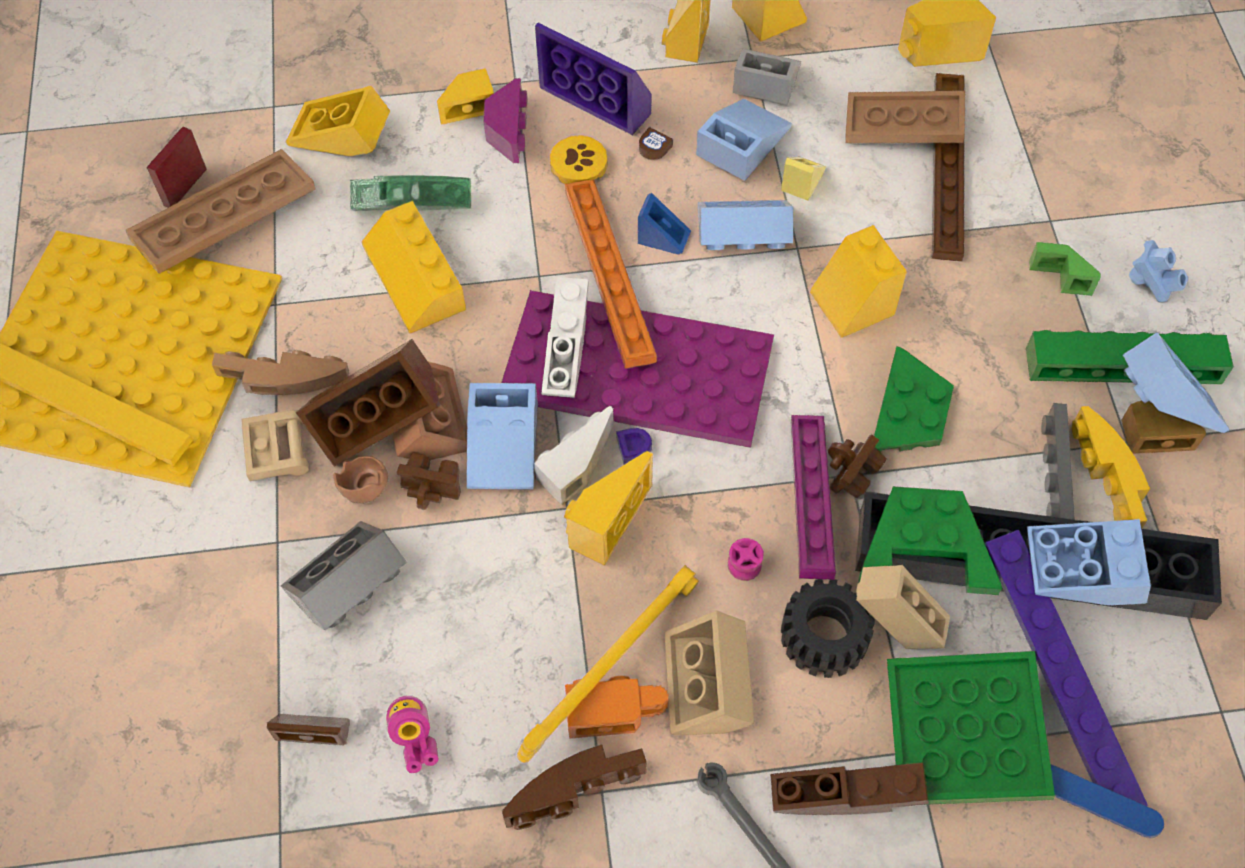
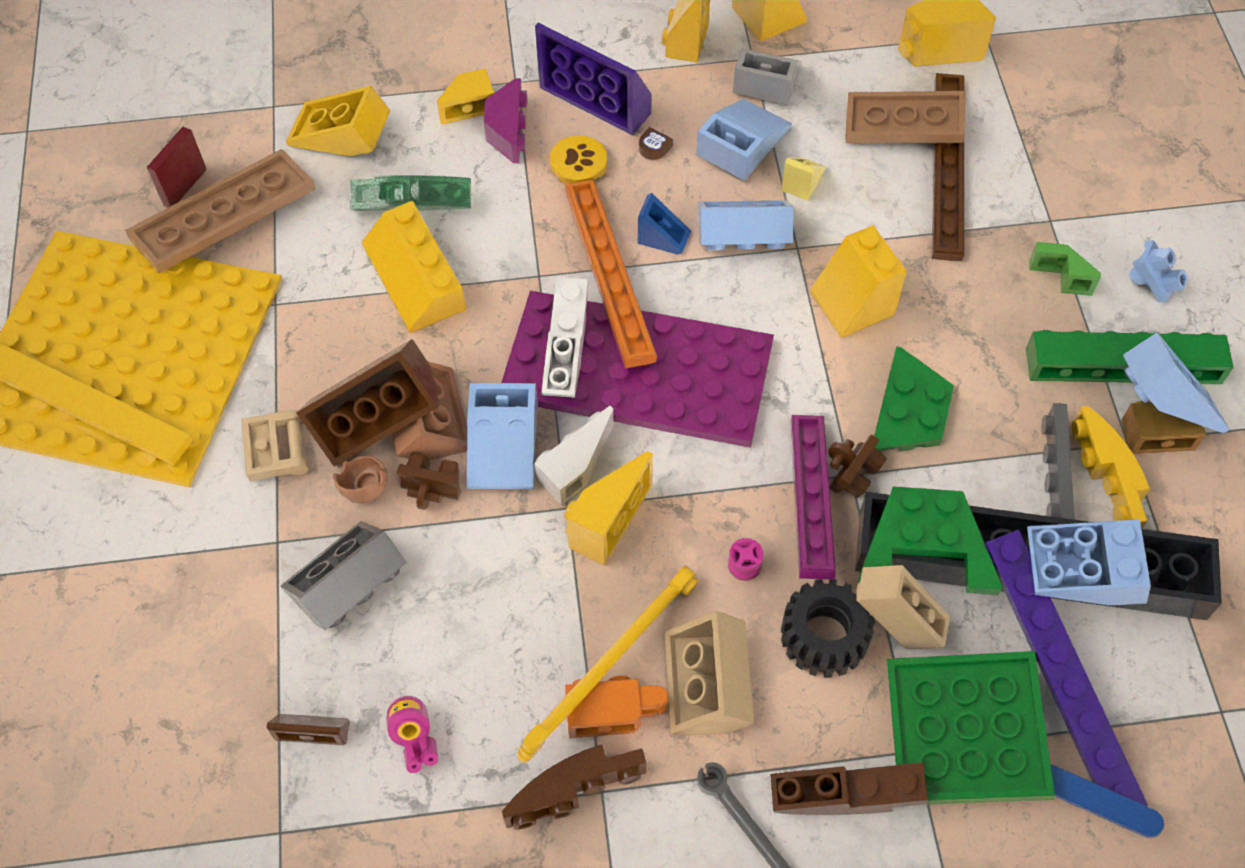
(294, 374): medium nougat slope -> none
(633, 443): dark purple tile -> none

